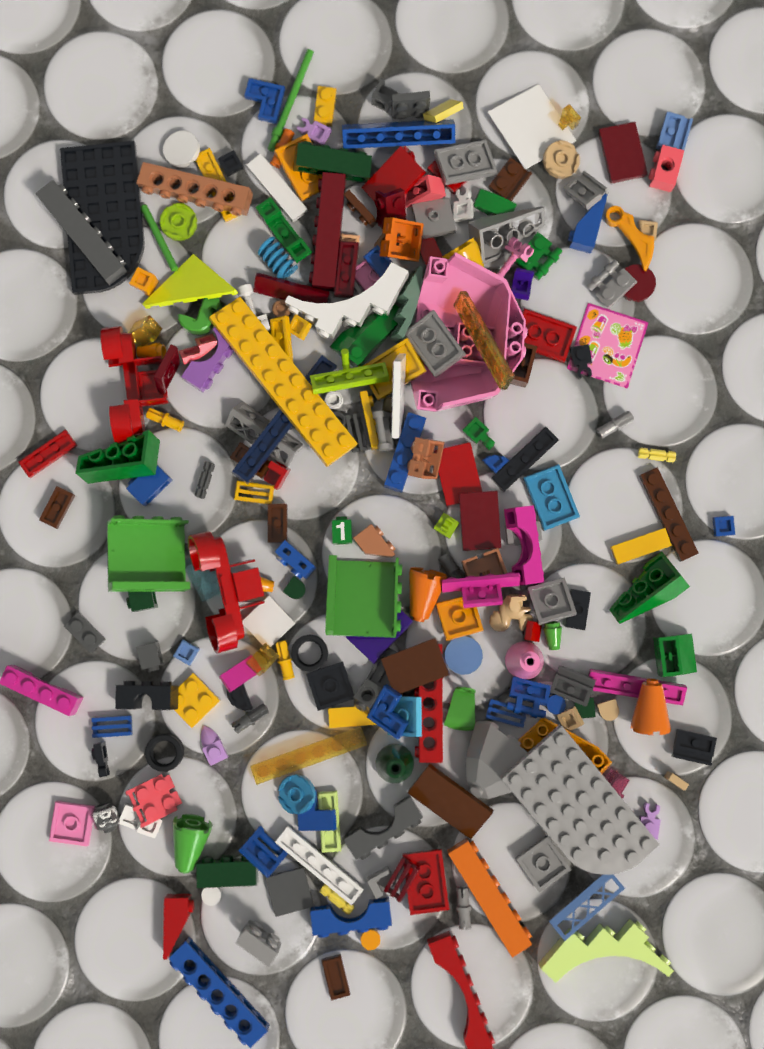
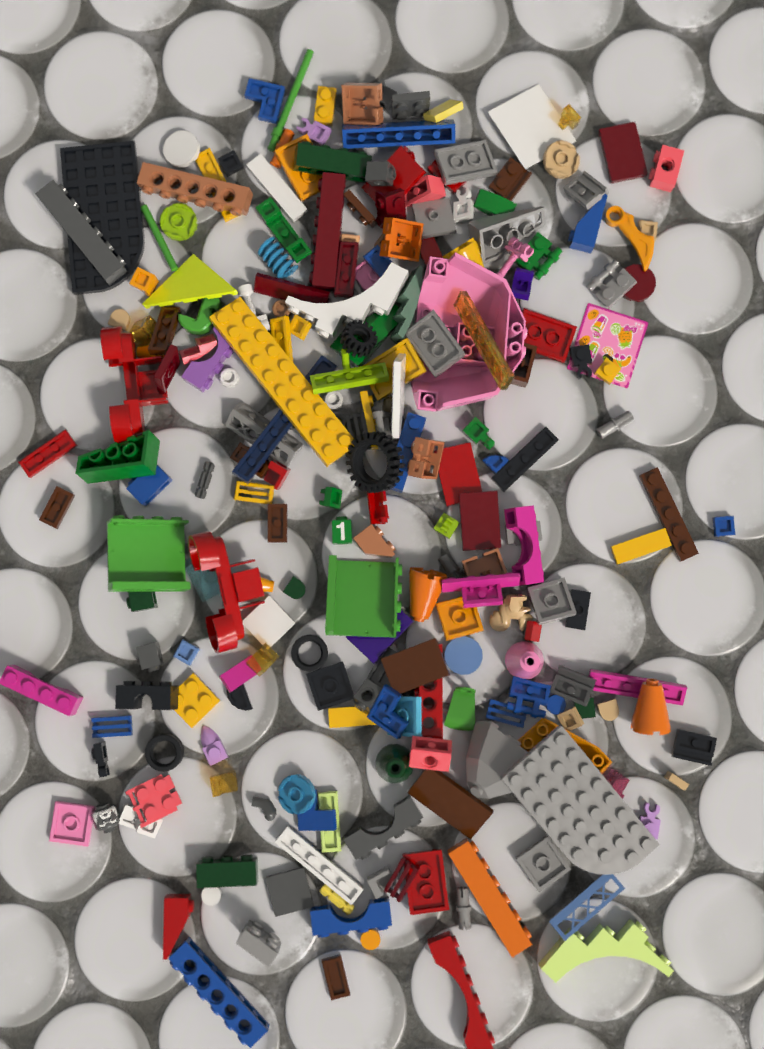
(84, 632): dark grey plate -> none
(119, 318): none -> tan tile
(164, 330): none -> reddish brown plate
(165, 419): yellow axle -> none
(189, 839): bright green cone -> none
(223, 783): none -> clear yellow panel
(229, 377): none -> white tile
(250, 718): dark grey axle -> none
(260, 855): blue plate -> none
(266, 806): none -> dark grey arm
(284, 660): yellow axle -> none
(295, 560): blue piece -> none
(308, 755): clear yellow plate -> none
(332, 497): none -> green tile
(354, 105): none -> nougat piece
(355, 346): none -> black tyre
(377, 511): none -> red hinge
(380, 173): none -> dark grey brick
(393, 462): none -> black tyre
(430, 753): none -> coral brick
(551, 497): dark azure tile -> none
(553, 634): bright green cone -> none
(607, 371): none -> yellow plate
(654, 587): green wedge -> none
(655, 454): light yellow axle -> none
(674, 131): medium blue plate -> none
(674, 655): green slope -> none

